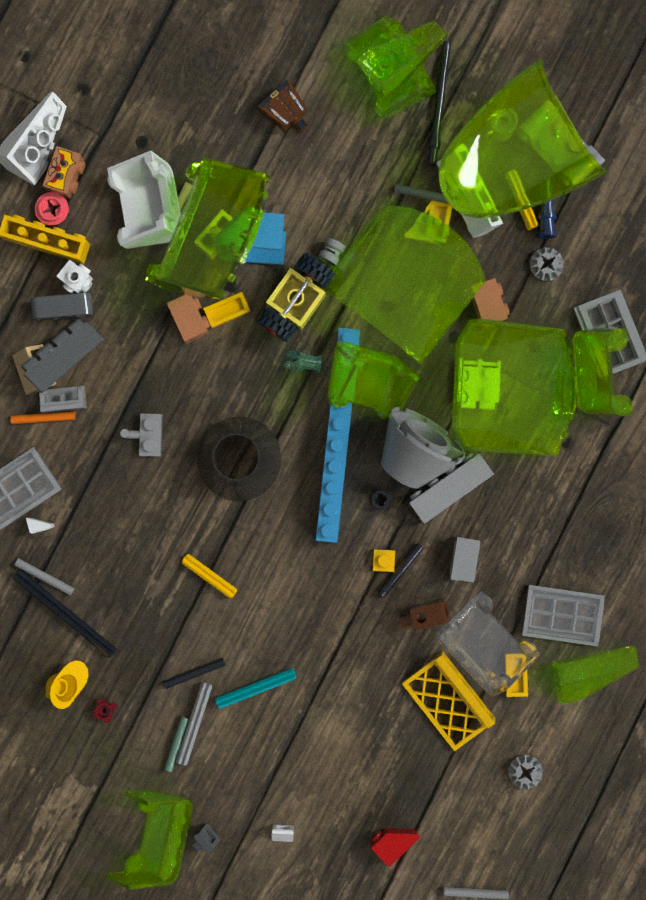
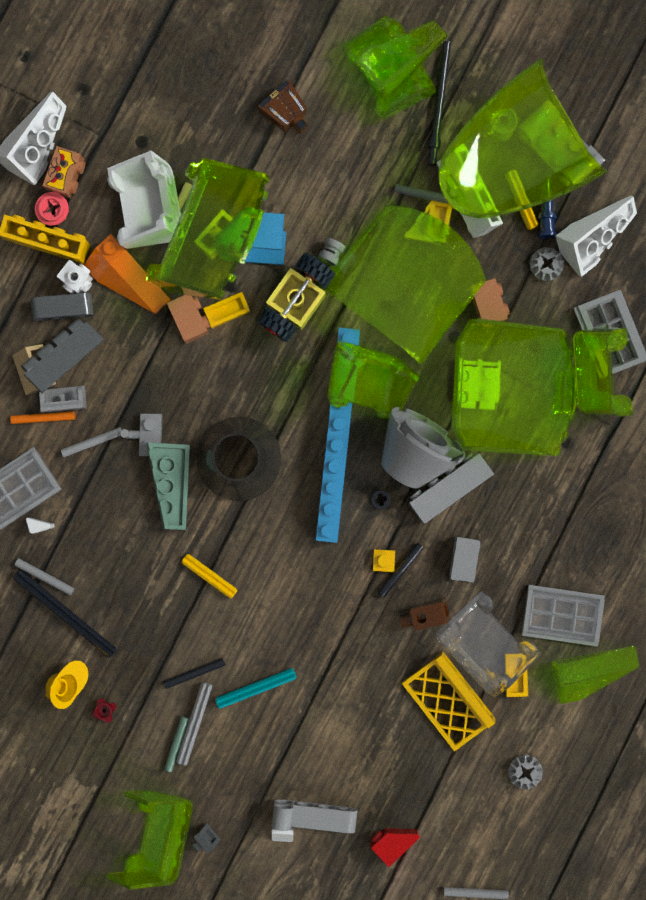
(91, 442): none -> light grey bar
(121, 273): none -> orange wedge
(170, 477): none -> sand green wing
(303, 361): clear light blue piece -> none
(313, 816): none -> light grey beam
(588, 237): none -> white wedge

